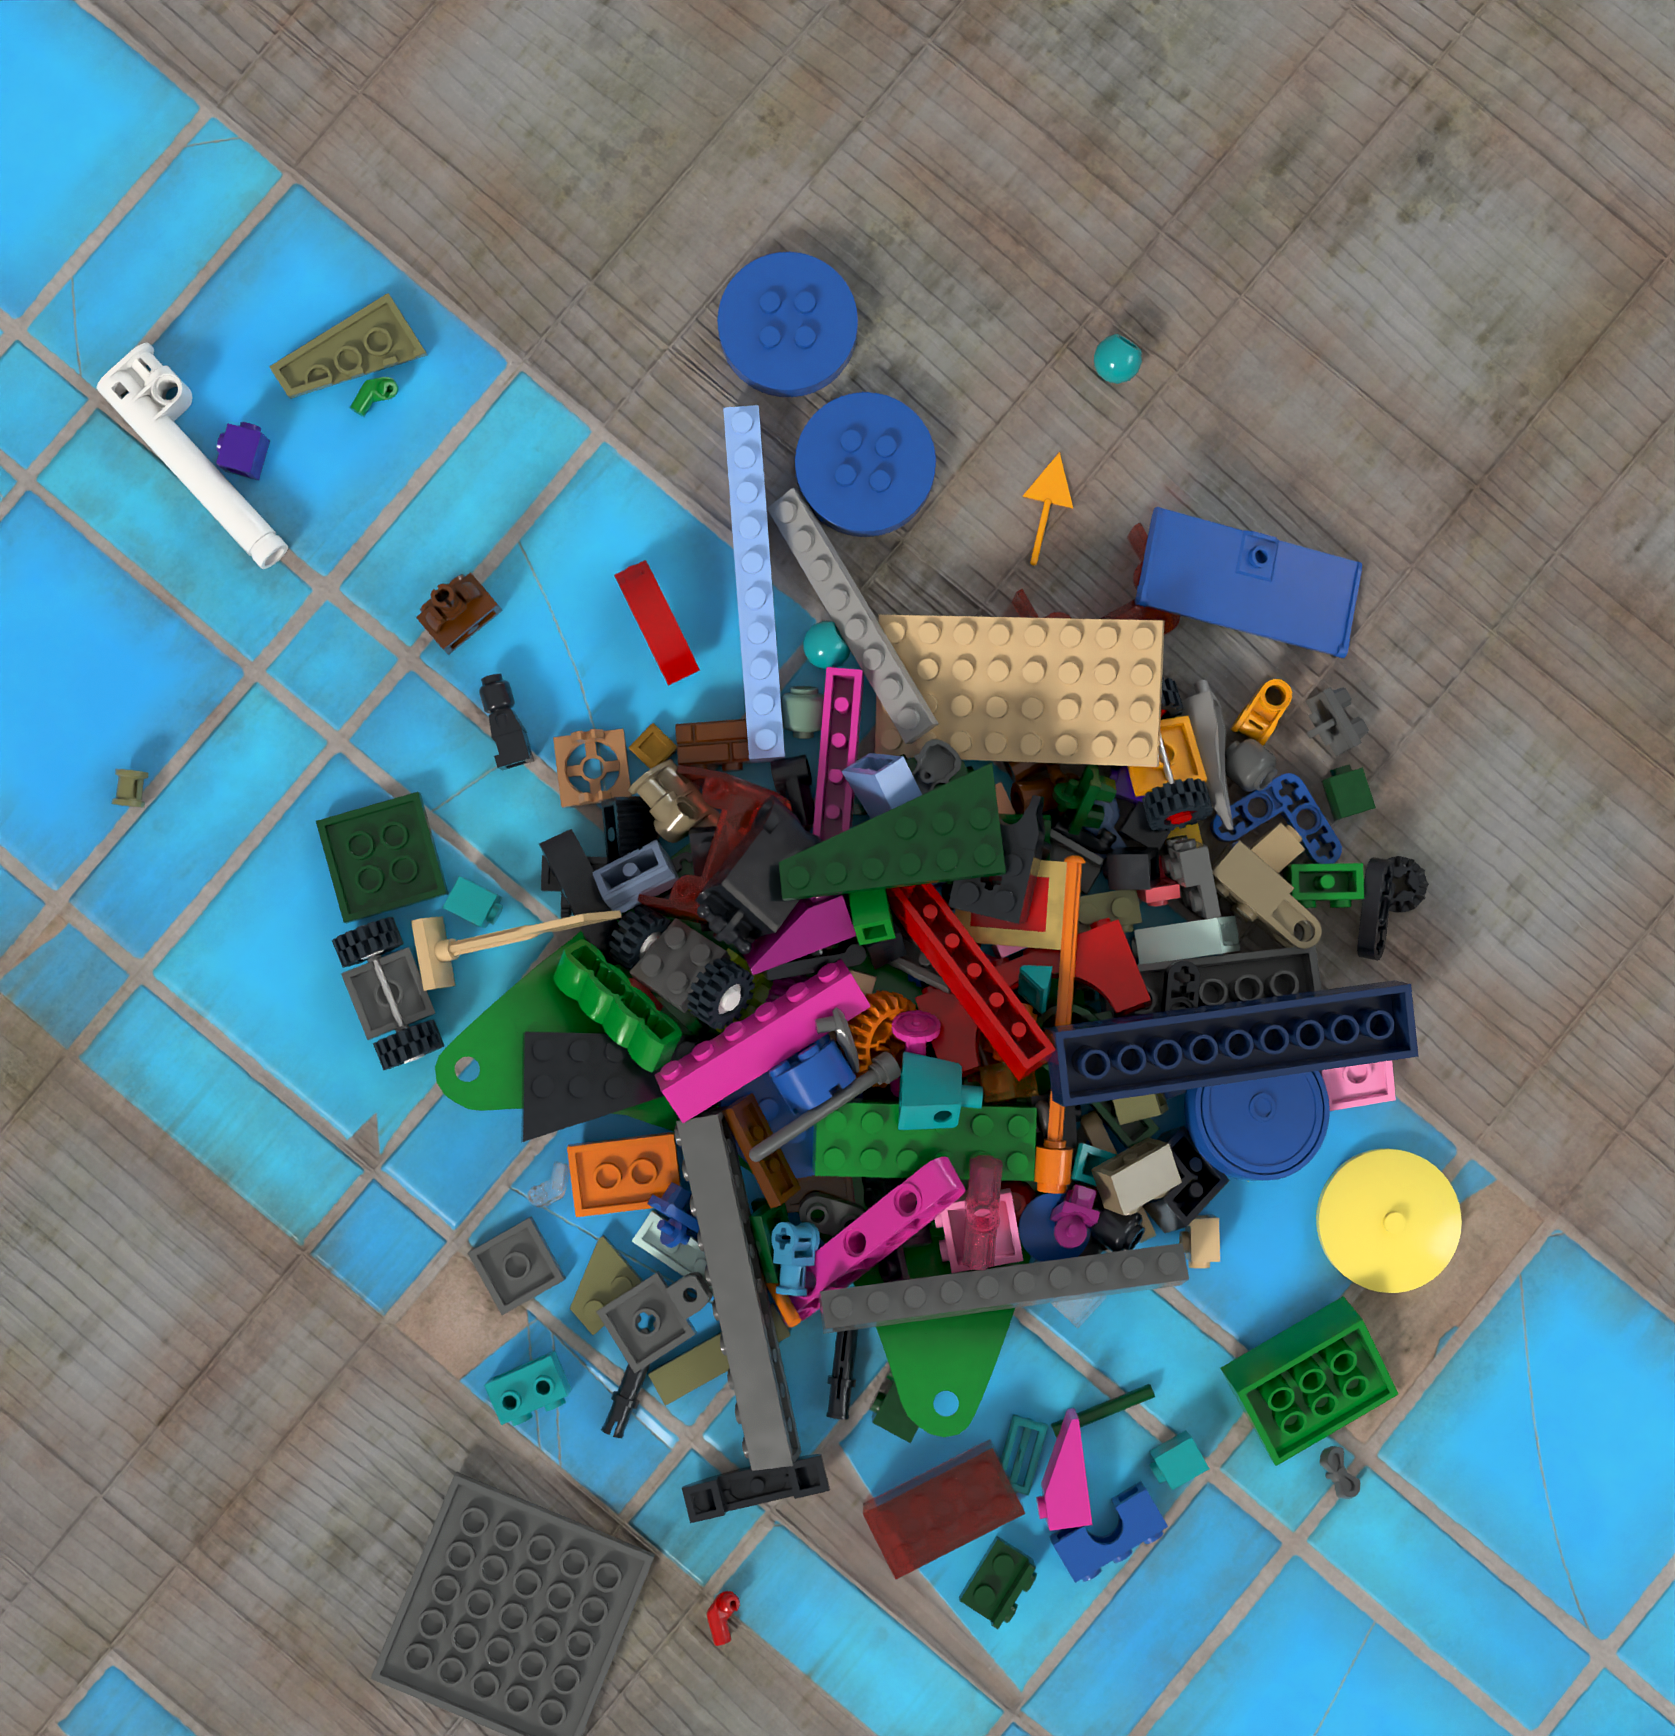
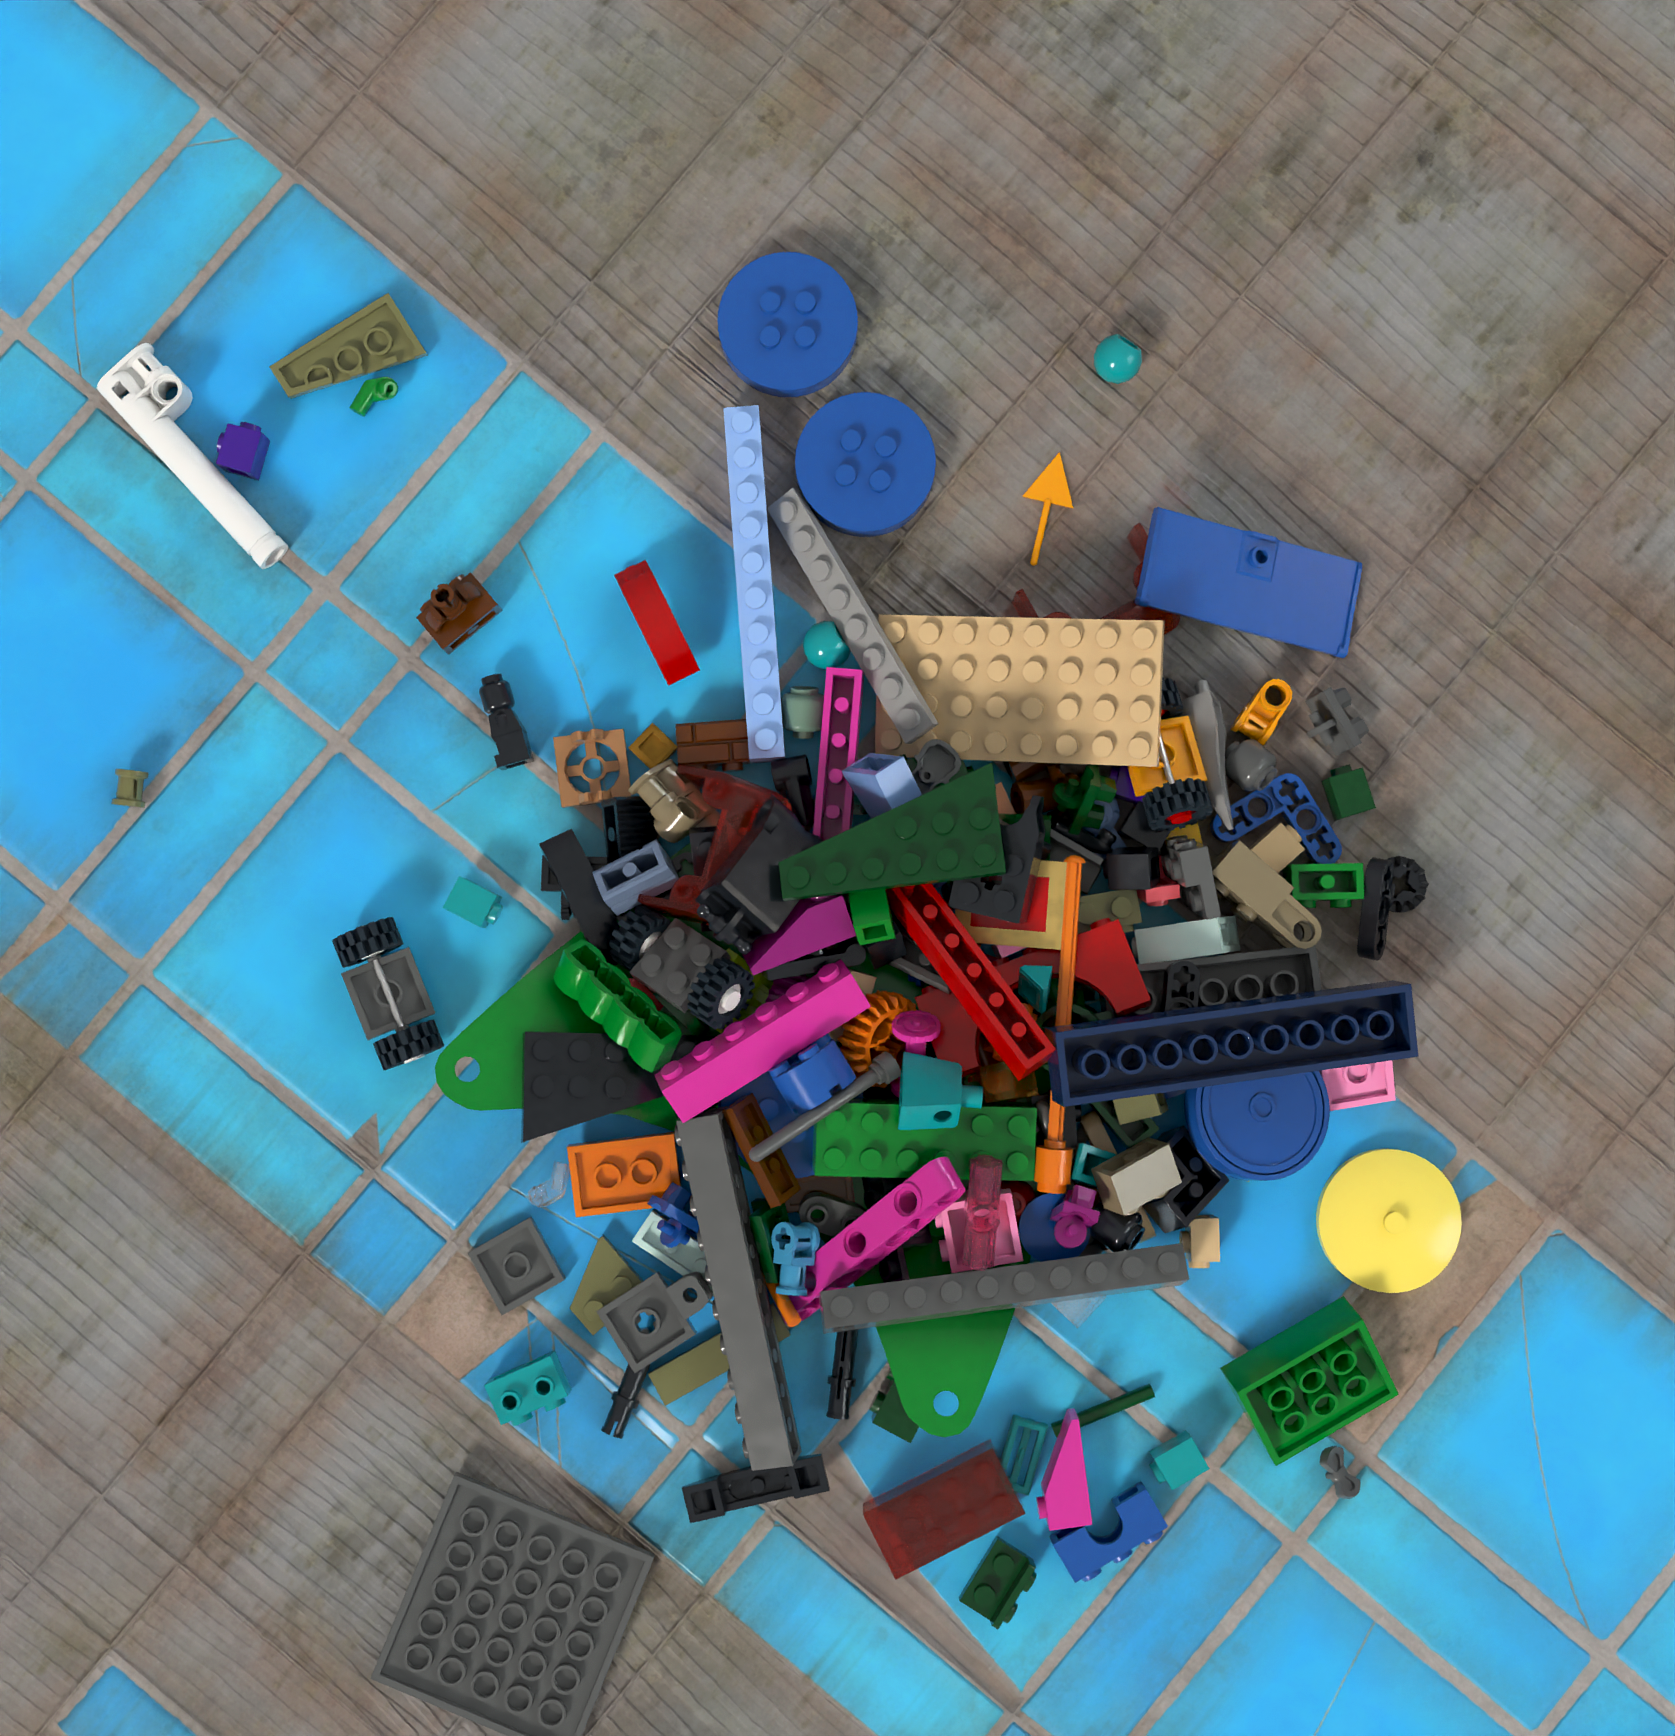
(382, 857): dark green plate -> none
(437, 951): tan piece -> none
(718, 1615): red arm -> none
(843, 1034): dark grey bar -> none

